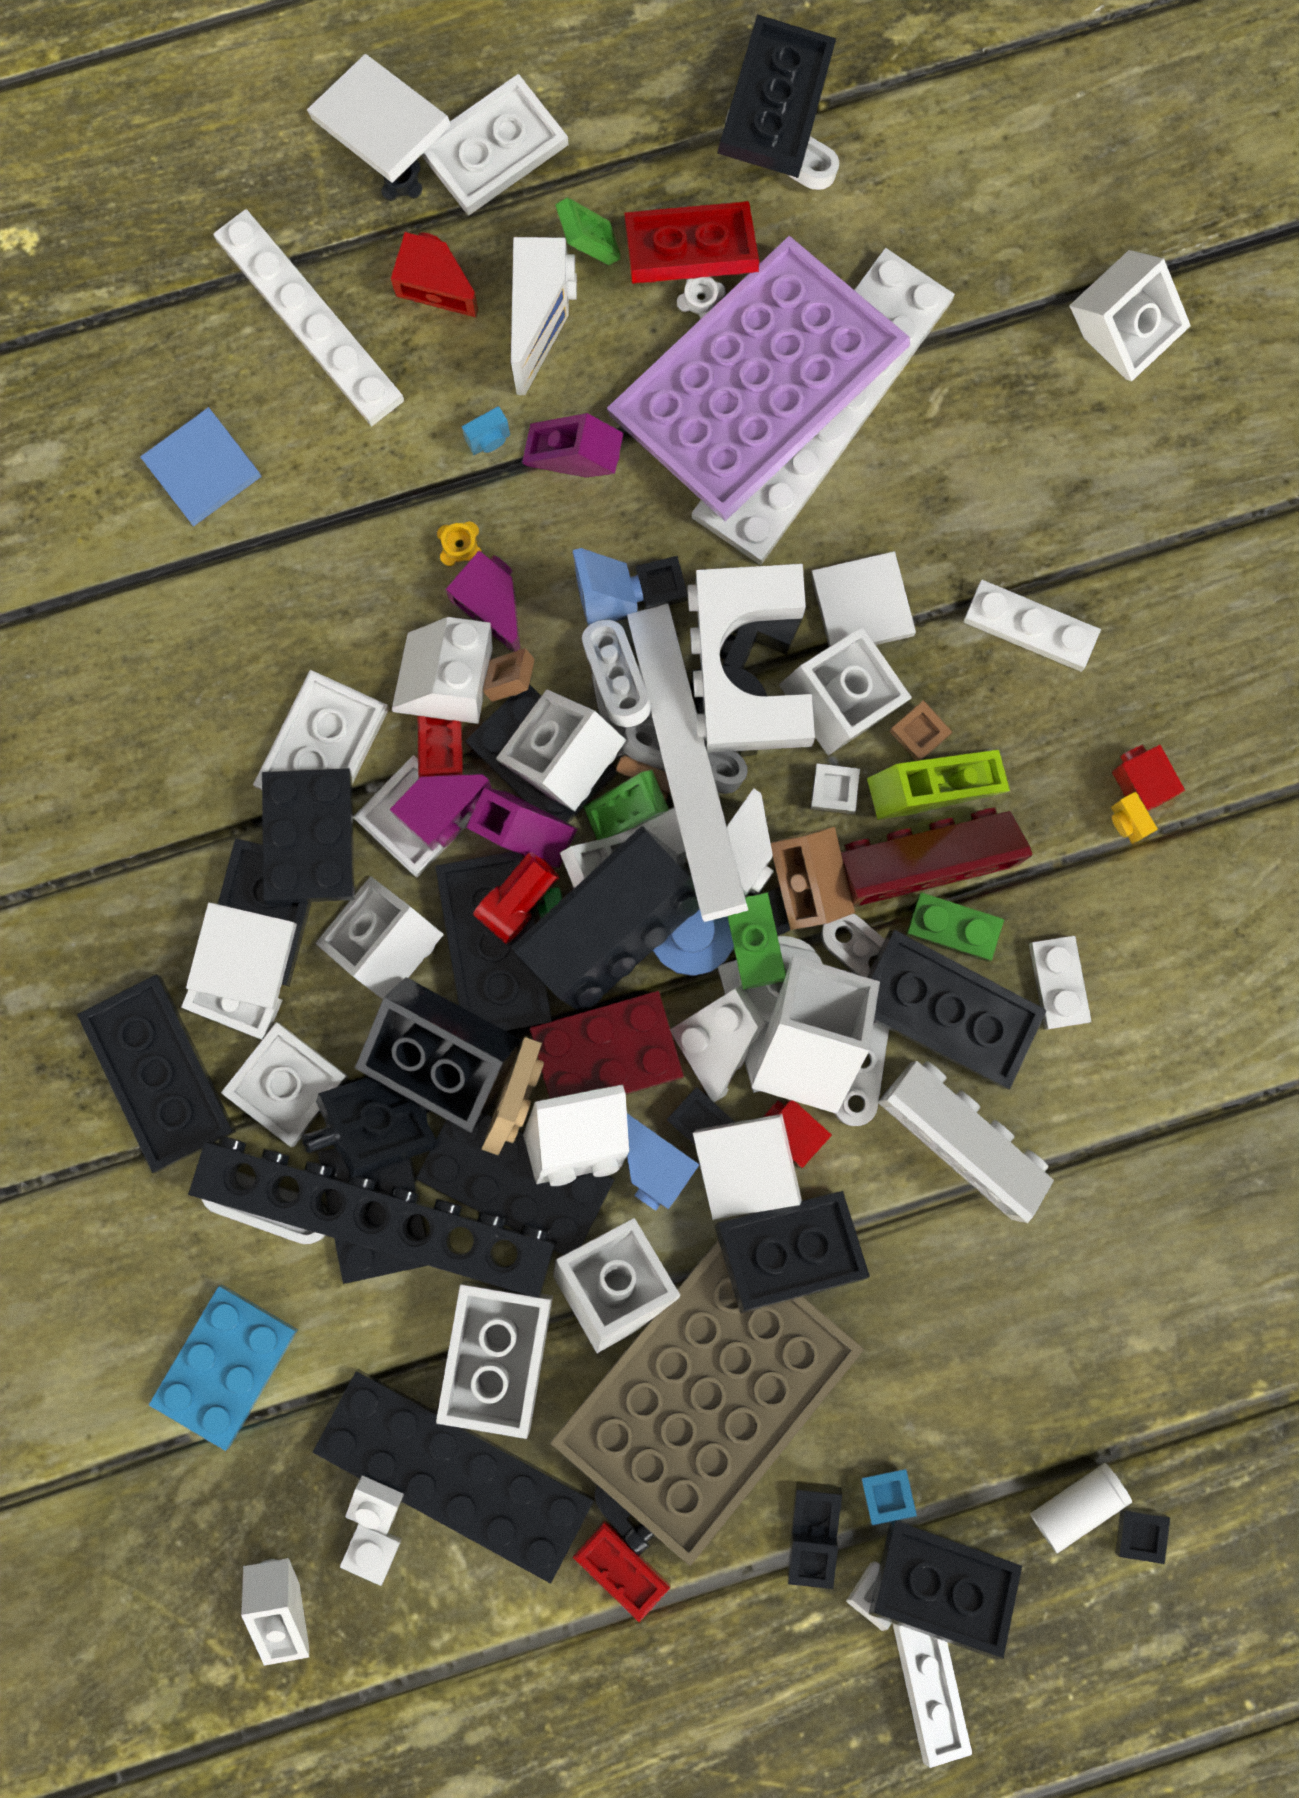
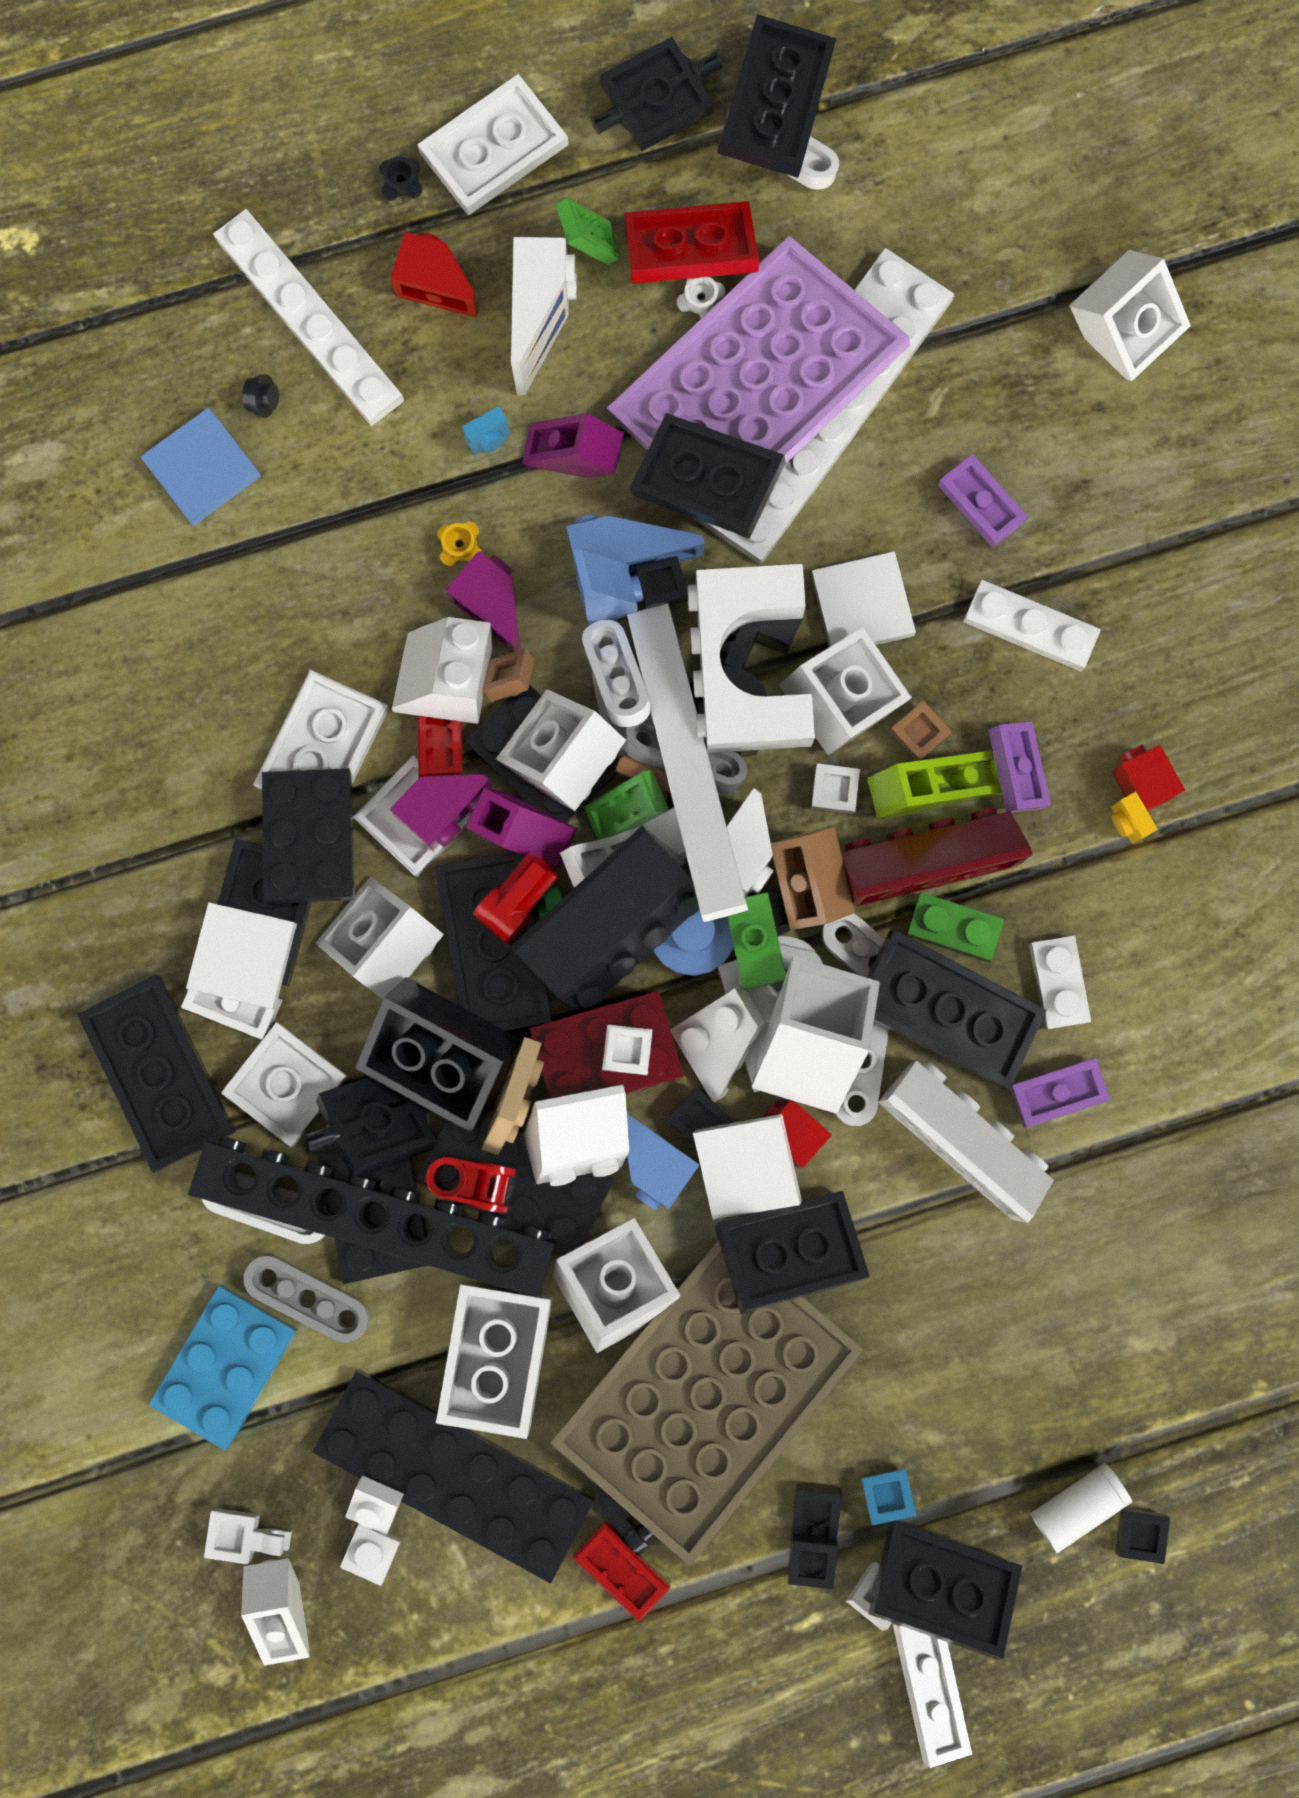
(236, 1536): none -> white plate
(260, 395): none -> black plate
(287, 1293): none -> light grey plate
(379, 117): white tile -> none
(474, 1183): none -> red piece
(627, 1049): none -> white tile
(632, 540): none -> medium blue slope
(656, 93): none -> black plate
(707, 475): none -> black plate
(982, 501): none -> medium lavender plate
(1019, 767): none -> medium lavender plate
(1059, 1093): none -> medium lavender plate

